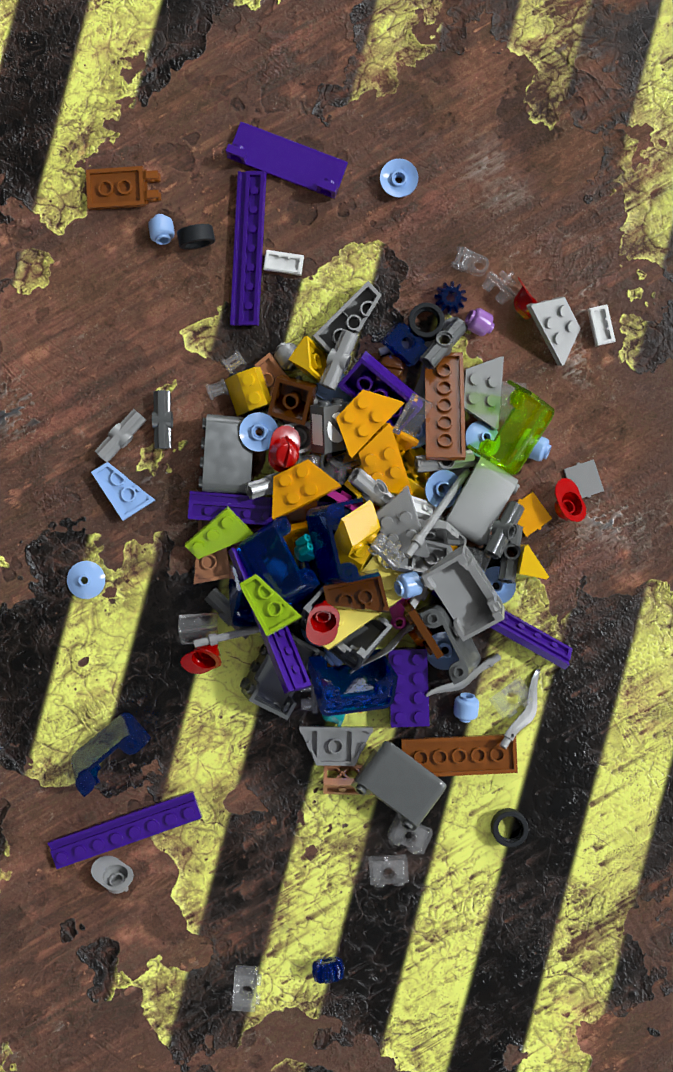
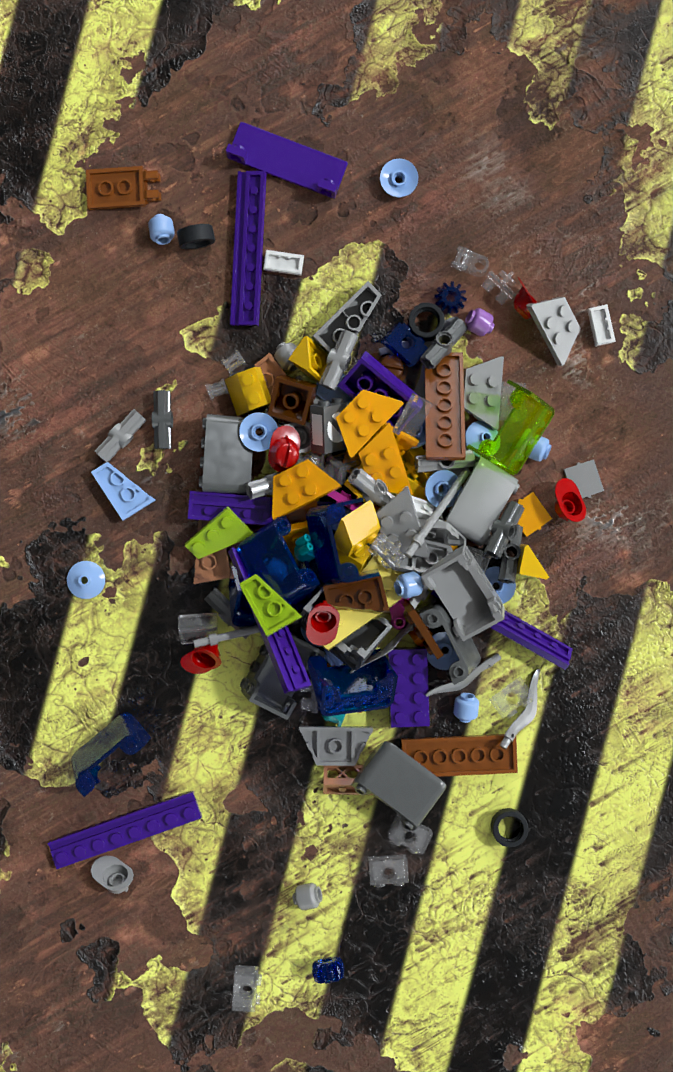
(307, 896): none -> light grey head

